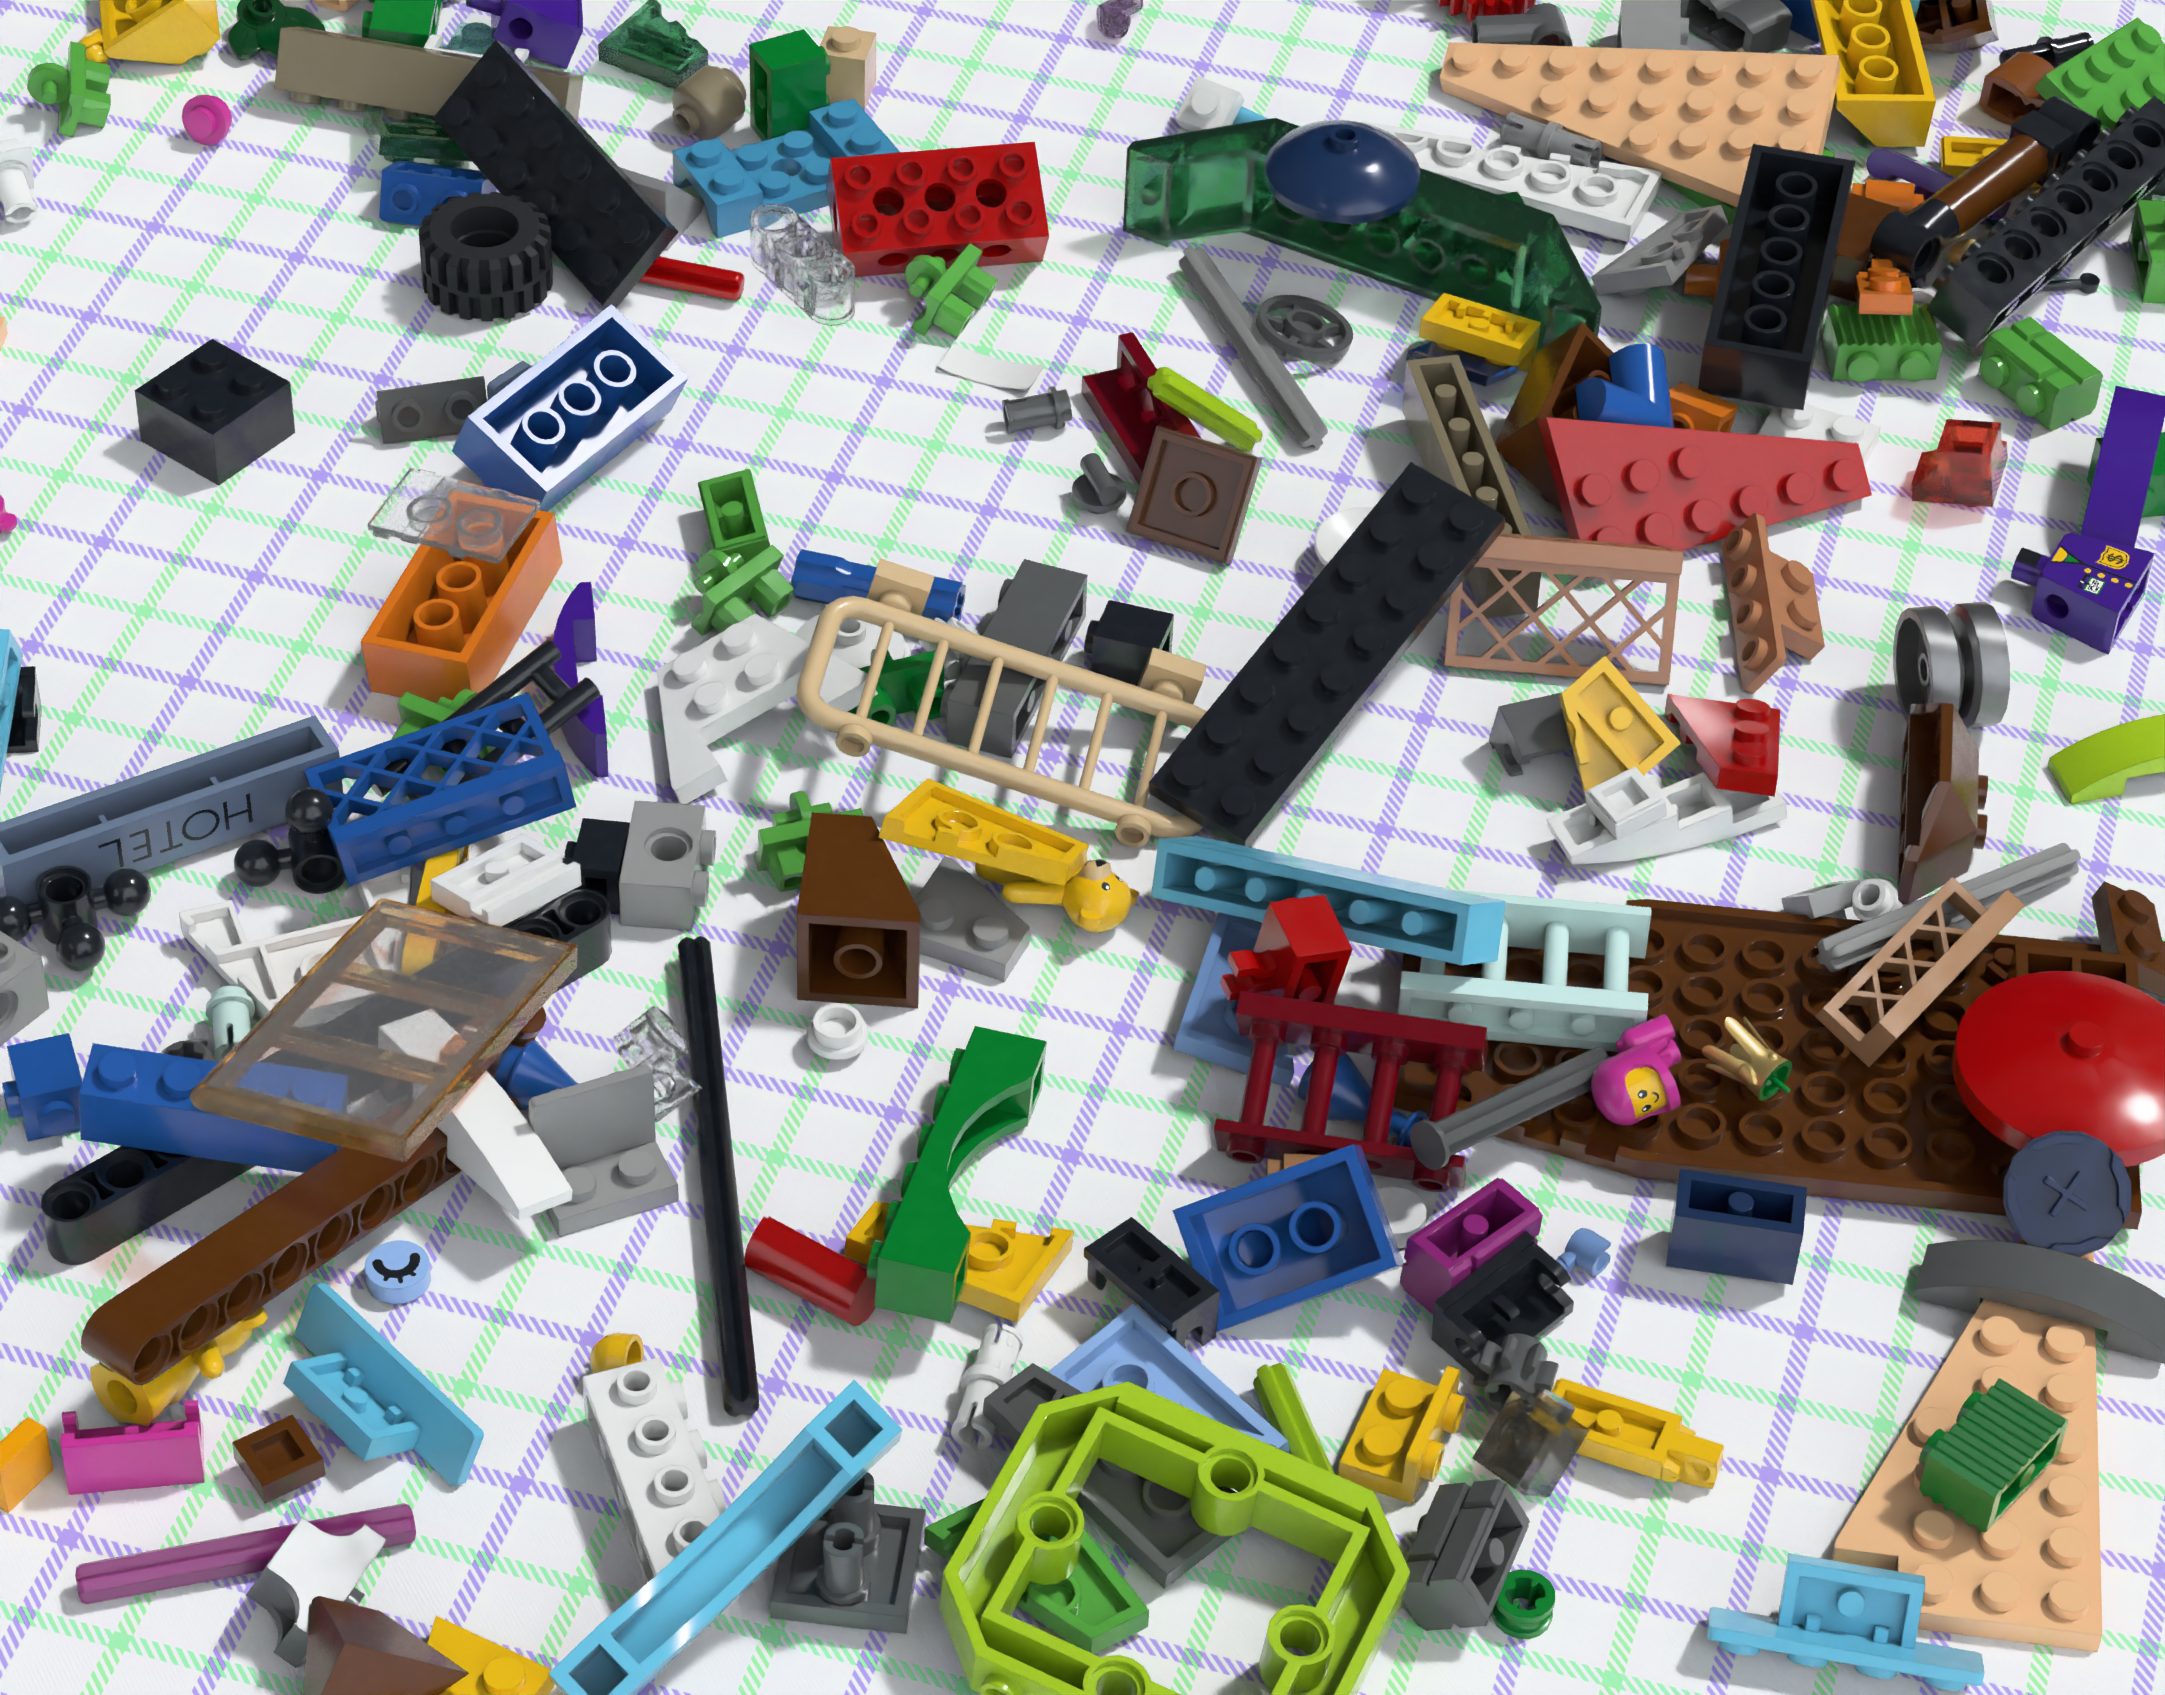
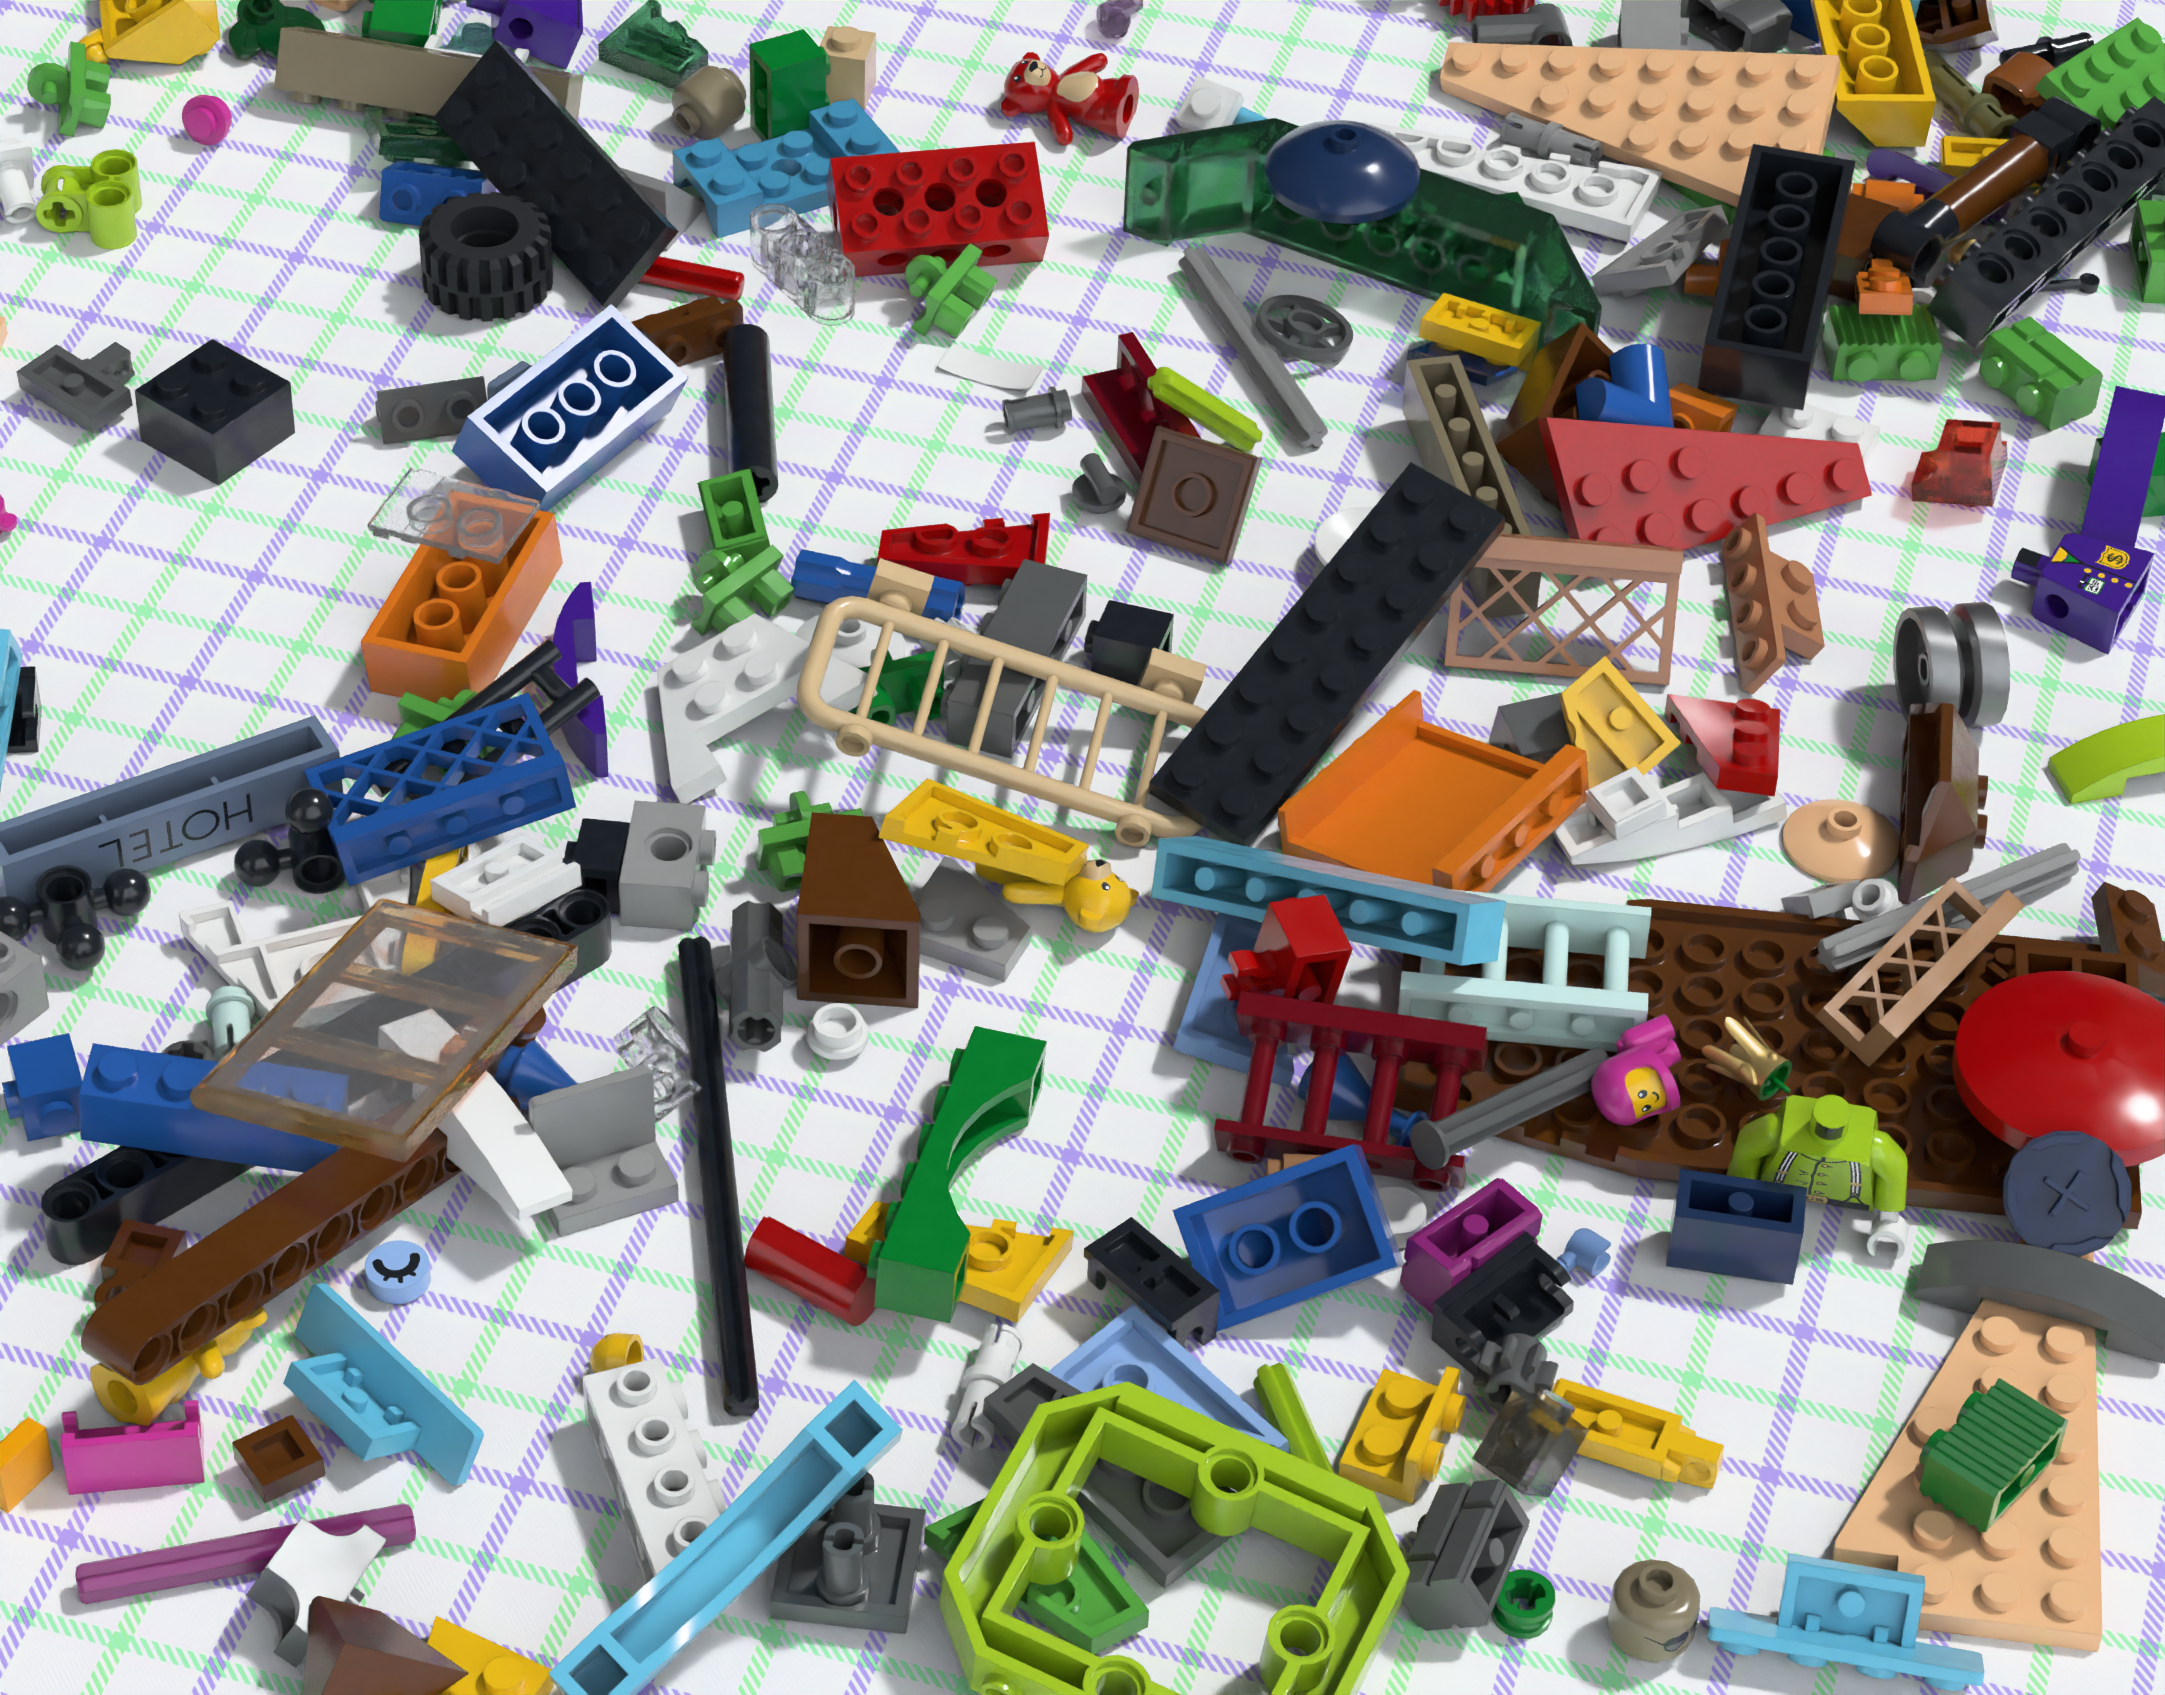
(81, 390): none -> dark grey hinge
(95, 198): none -> lime piece
(135, 1254): none -> reddish brown plate
(691, 330): none -> reddish brown bracket
(750, 406): none -> black piece
(756, 976): none -> dark grey piece
(969, 556): none -> red wing
(1075, 94): none -> red piece
(1431, 804): none -> orange panel
(1653, 1610): none -> dark tan head
(1834, 1154): none -> lime torso
(1840, 841): none -> light nougat dish
(1977, 112): none -> olive pin

